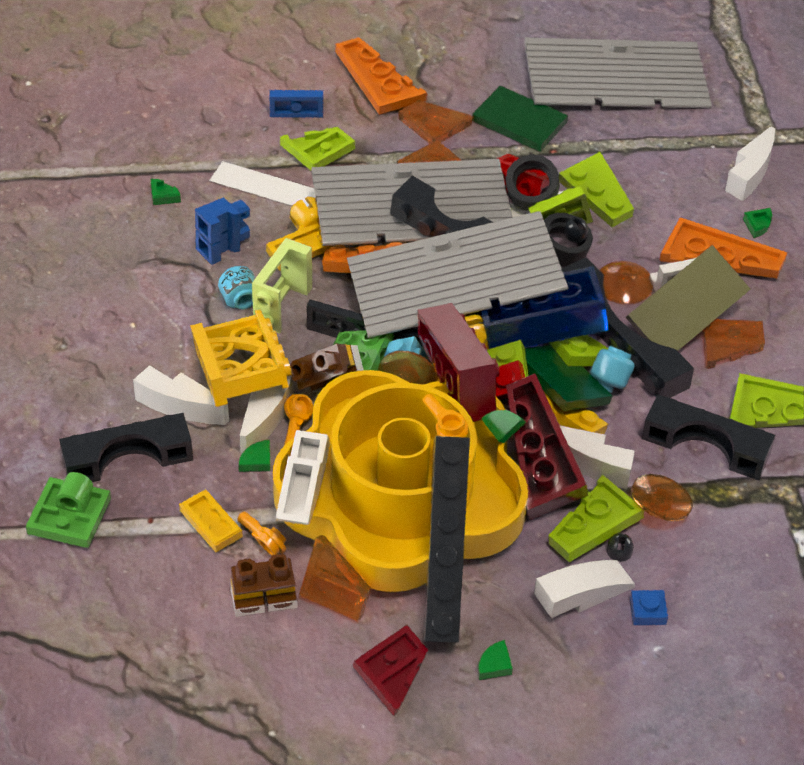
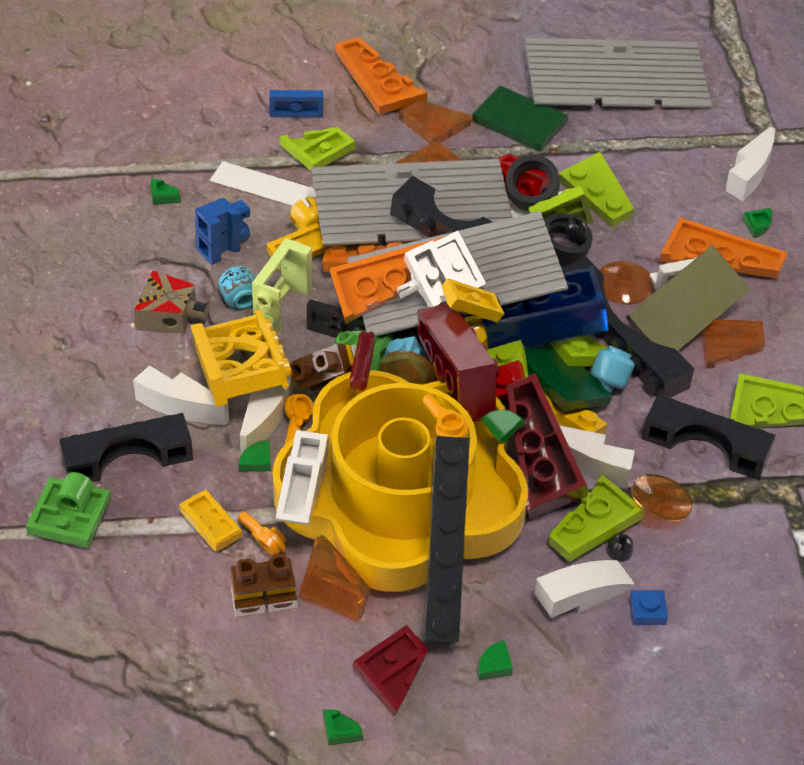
(168, 305): none -> dark tan torso
(341, 728): none -> green tile
(362, 360): none -> dark red axle
(370, 281): none -> orange wing
(436, 262): none -> white plate
(472, 300): none -> yellow plate

